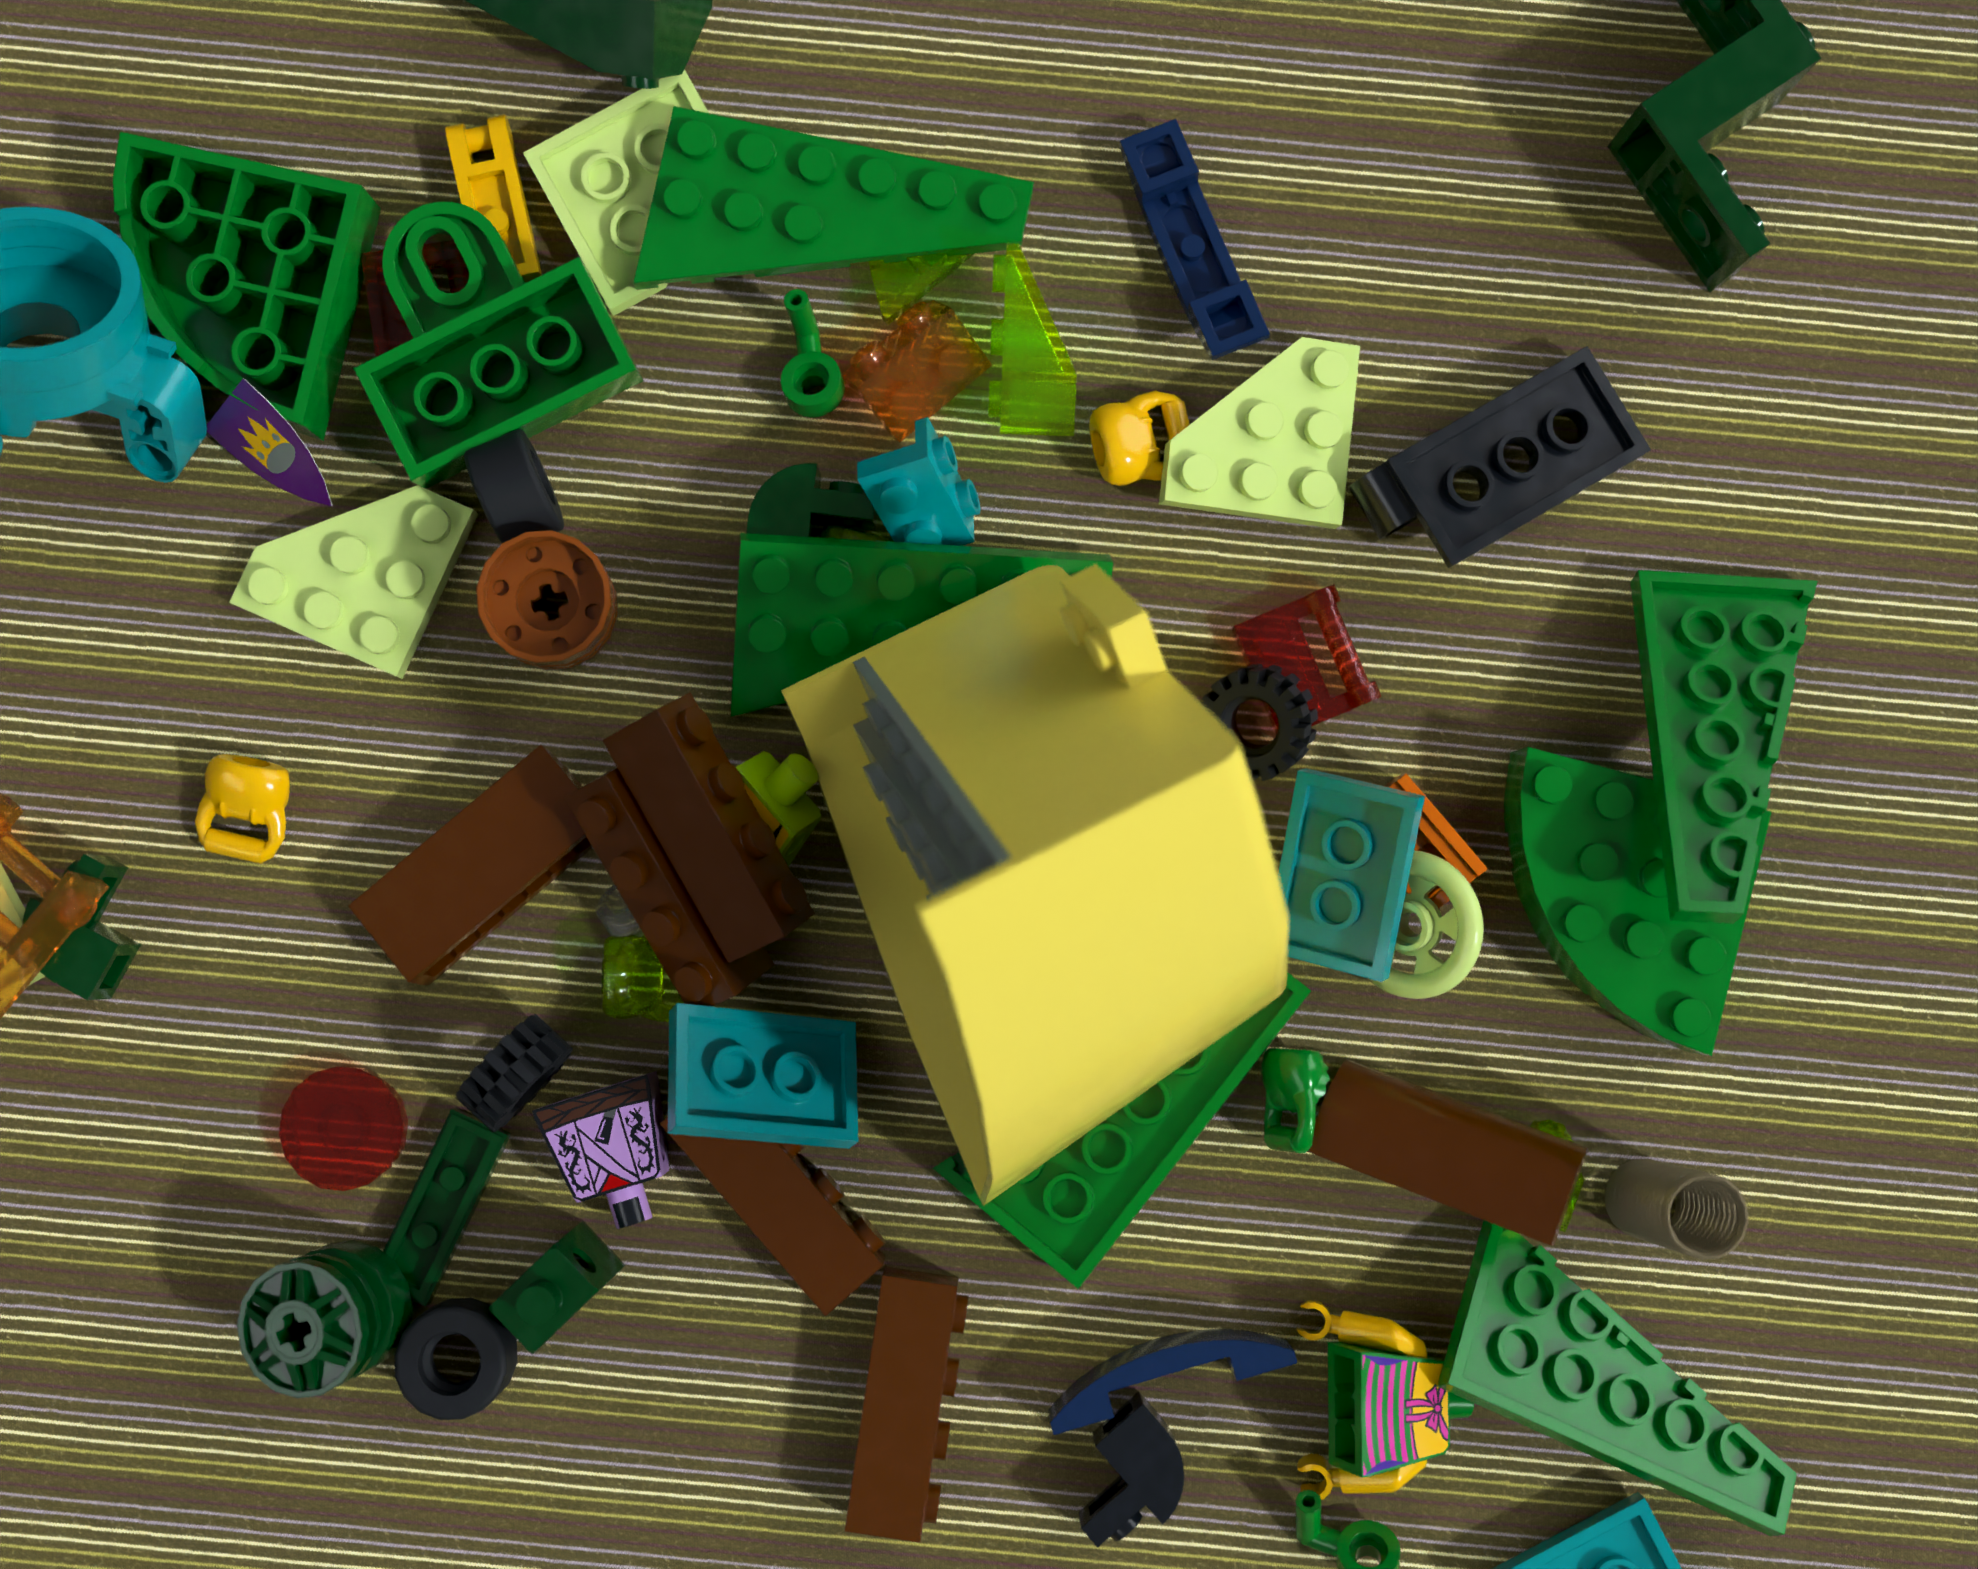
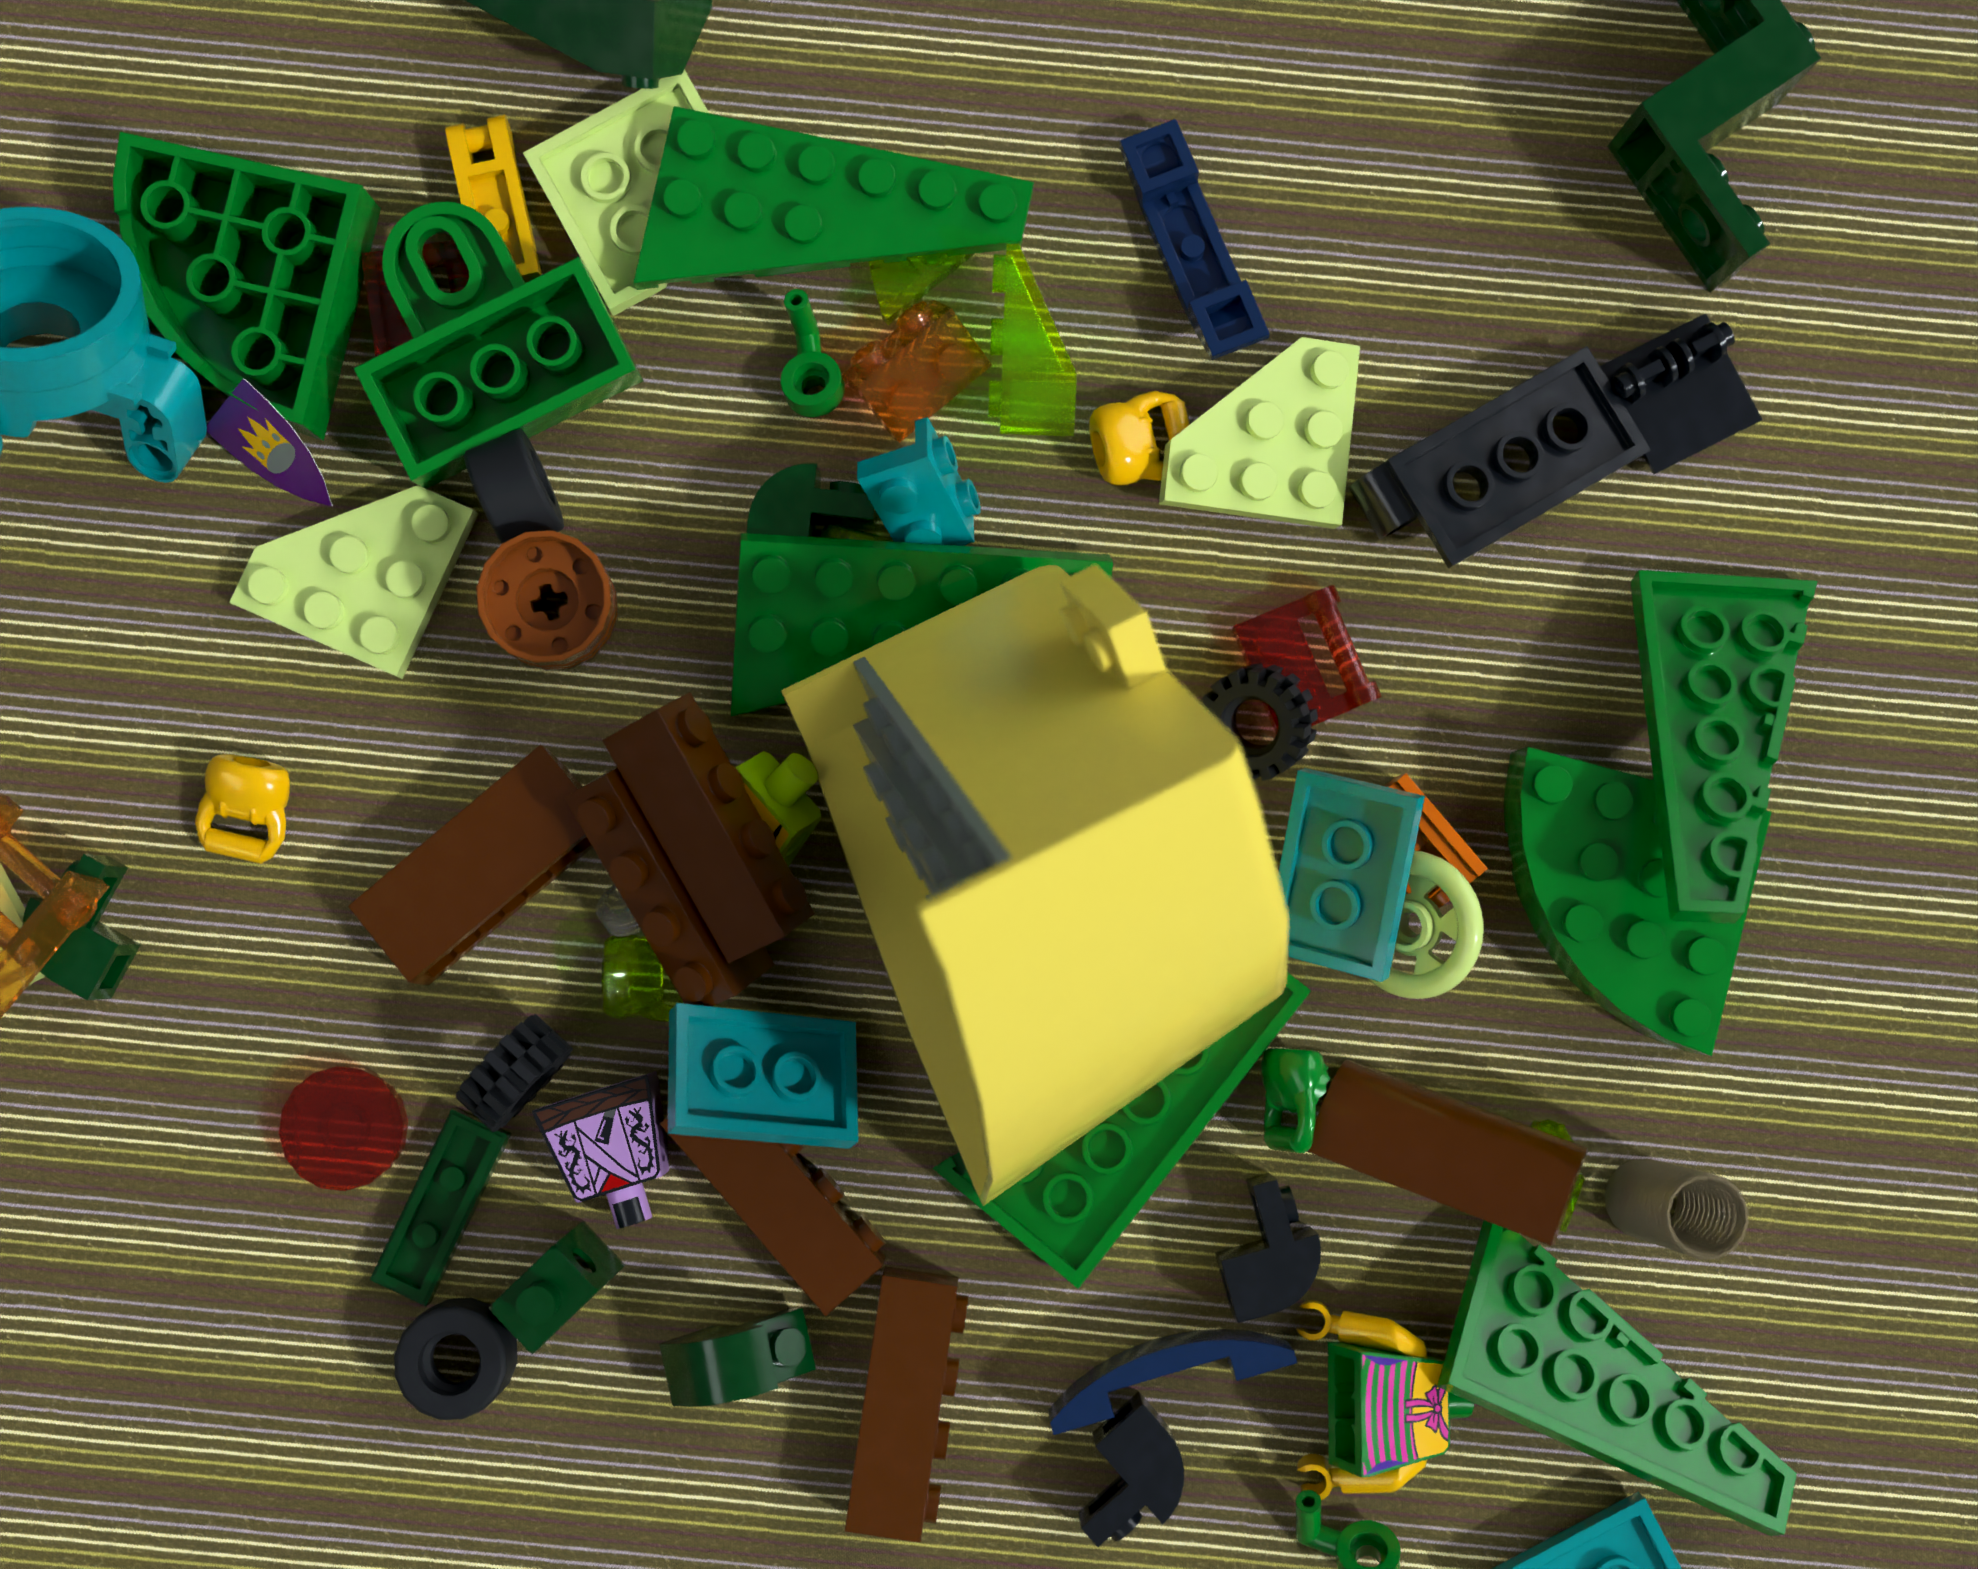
(323, 1318): dark green wheel -> none
(737, 1361): none -> dark green brick
(1280, 1266): none -> black brick
(1683, 391): none -> black hinge

